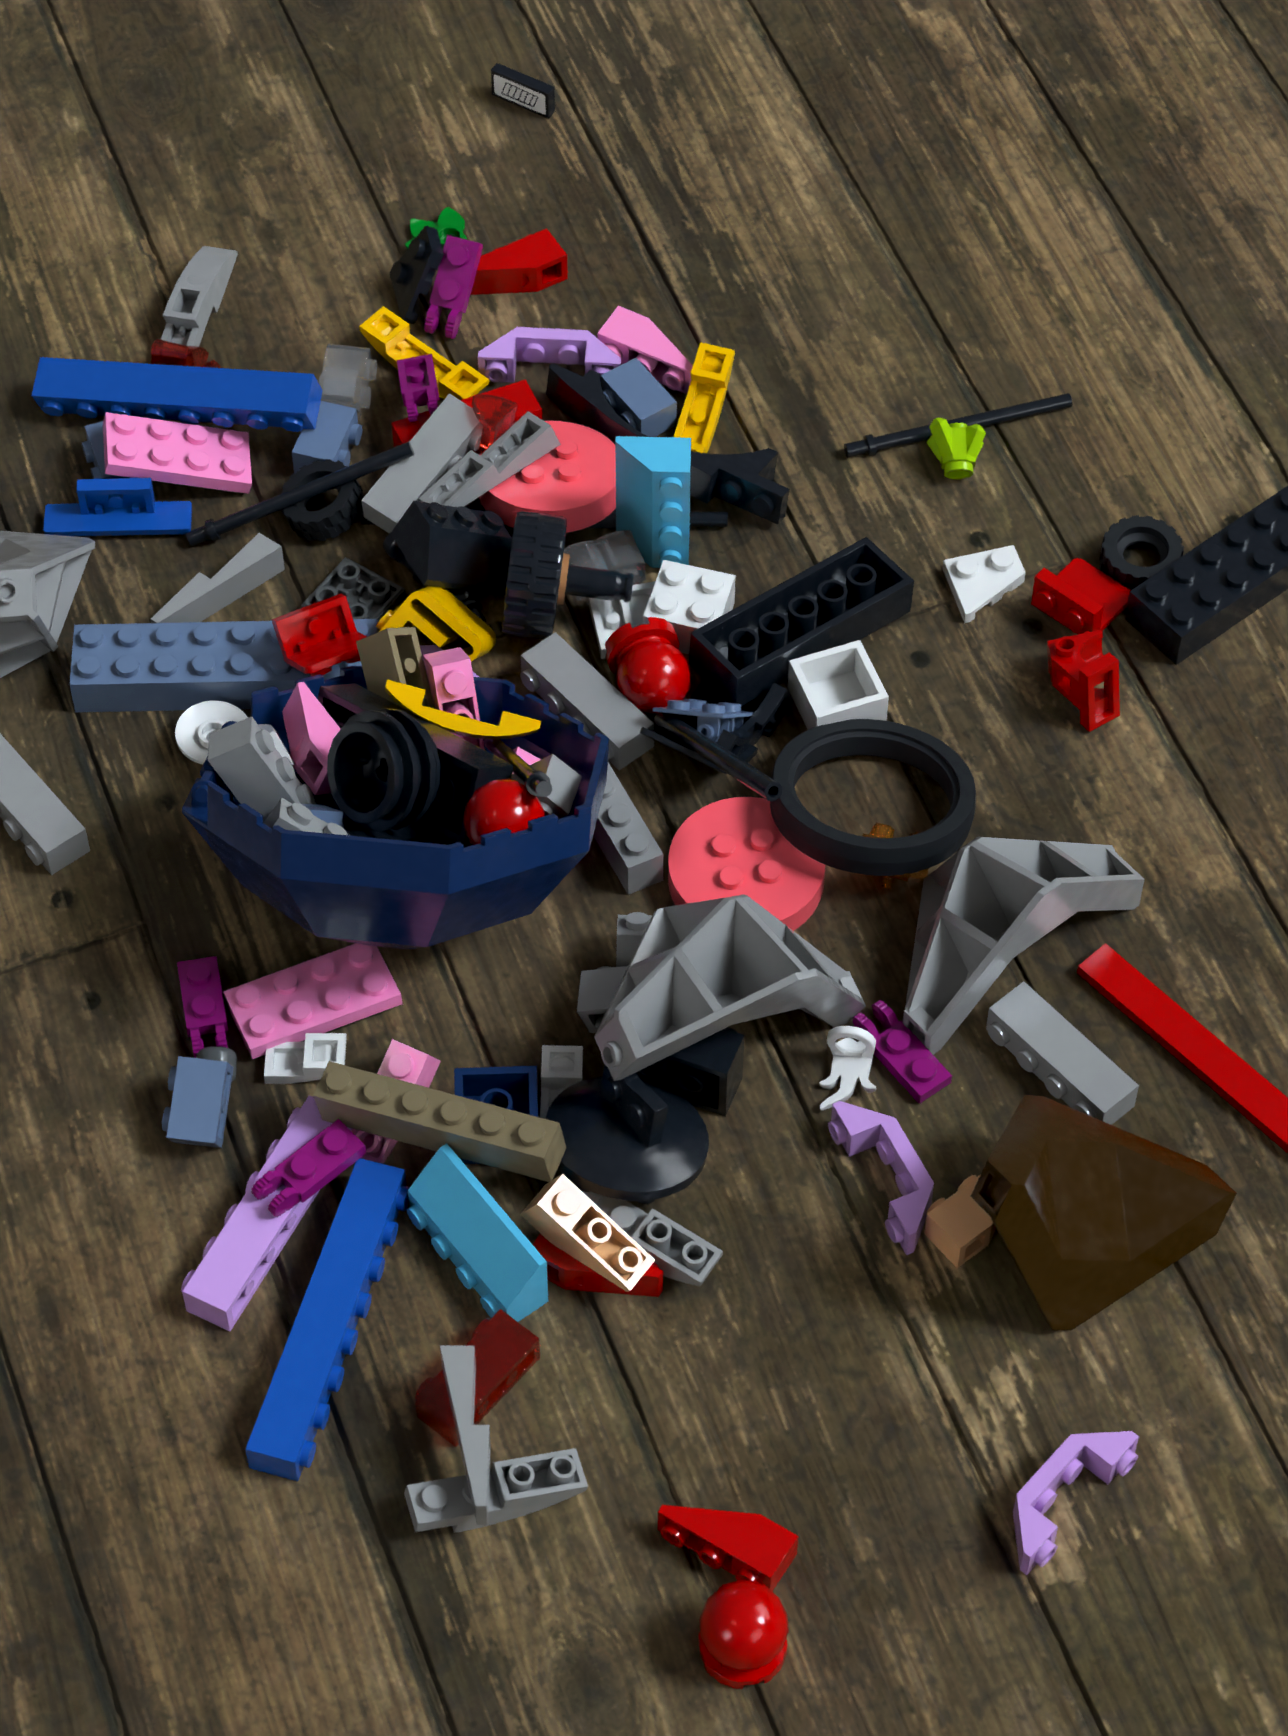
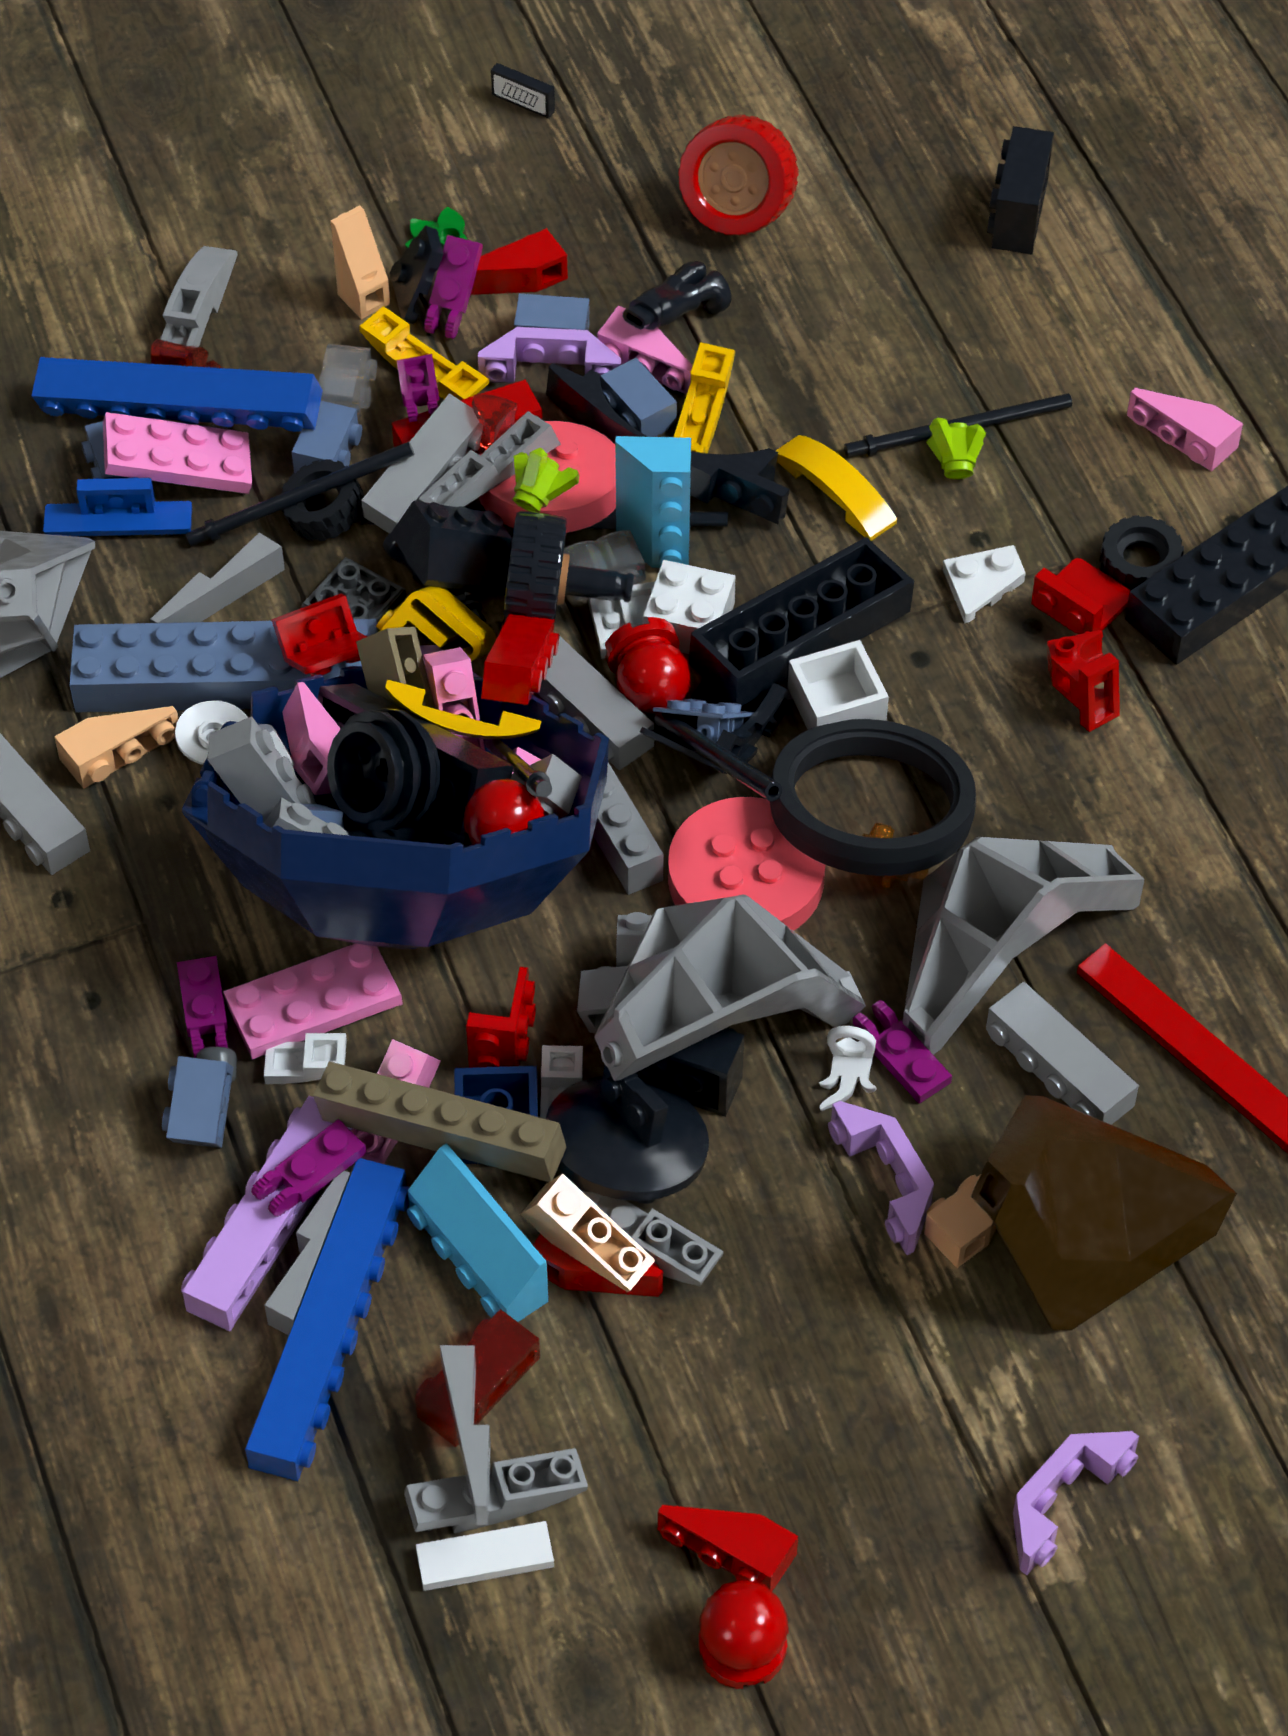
(109, 742): none -> light nougat slope
(287, 1298): none -> light grey slope
(358, 264): none -> light nougat slope
(484, 1555): none -> white tile
(500, 1039): none -> red bracket
(519, 659): none -> red brick
(540, 480): none -> lime rock
(552, 312): none -> sand blue brick
(678, 296): none -> black piece
(738, 175): none -> red wheel
(841, 482): none -> yellow slope
(1021, 189): none -> black brick
(1189, 425): none -> bright pink slope

